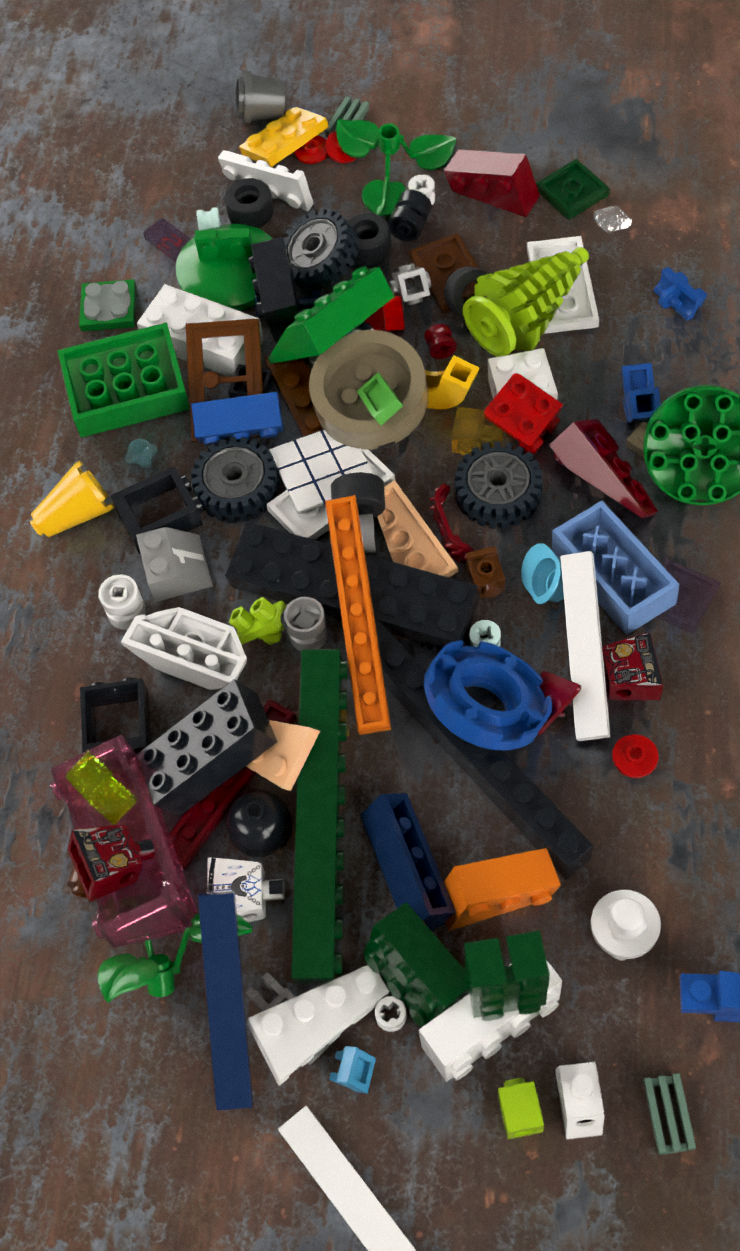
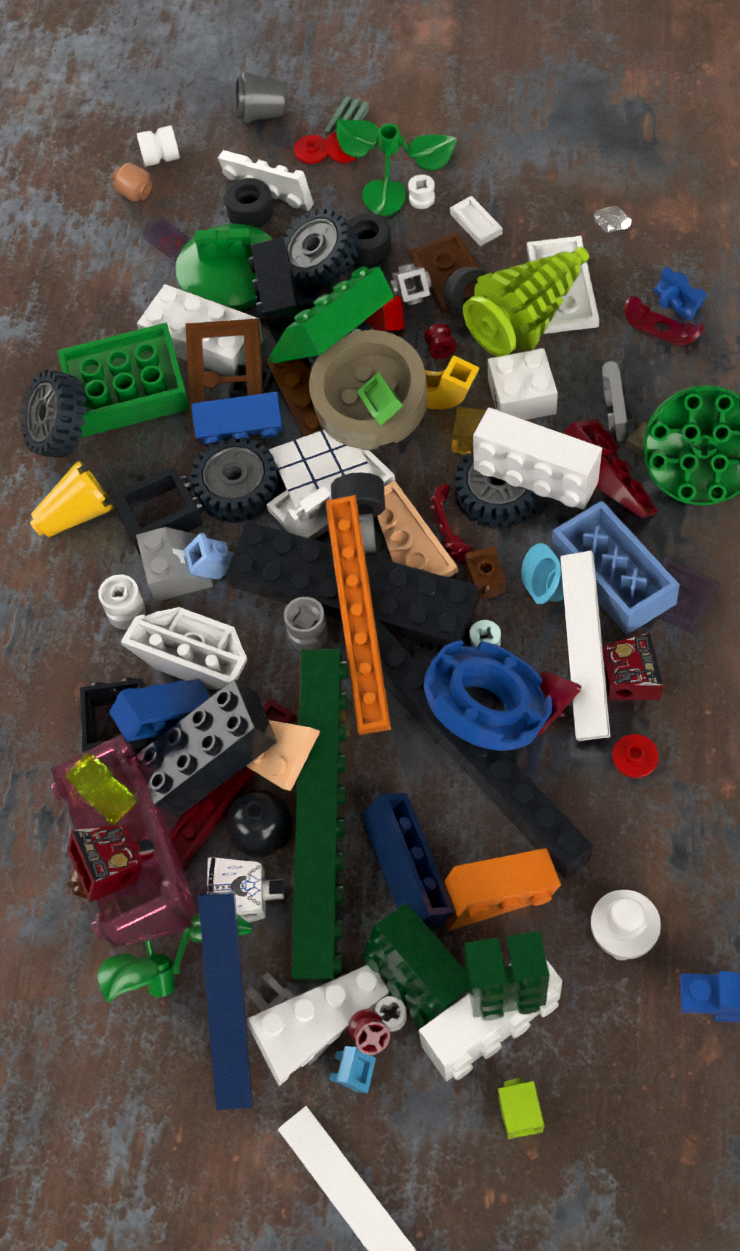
(53, 414): none -> black wheel
(107, 305): piece -> none
(132, 182): none -> nougat head
(137, 447): clear light blue plate -> none
(156, 708): none -> blue brick
(158, 146): none -> white wheel
(208, 219): light aqua wheel -> none
(213, 557): none -> light blue brick
(261, 622): lime hips -> none
(284, 136): yellow plate -> none
(309, 504): none -> white plate
(373, 1039): none -> dark red wheel
(409, 215): black wheel -> none
(476, 220): none -> white tile
(494, 179): dark red wedge -> none
(524, 412): red bracket -> none
(536, 458): none -> white brick
(572, 189): dark green tile -> none
(580, 1100): white torso -> none
(614, 398): none -> light grey hinge
(640, 395): blue brick -> none
(644, 320): none -> dark red piece
(663, 1082): sand green tile -> none

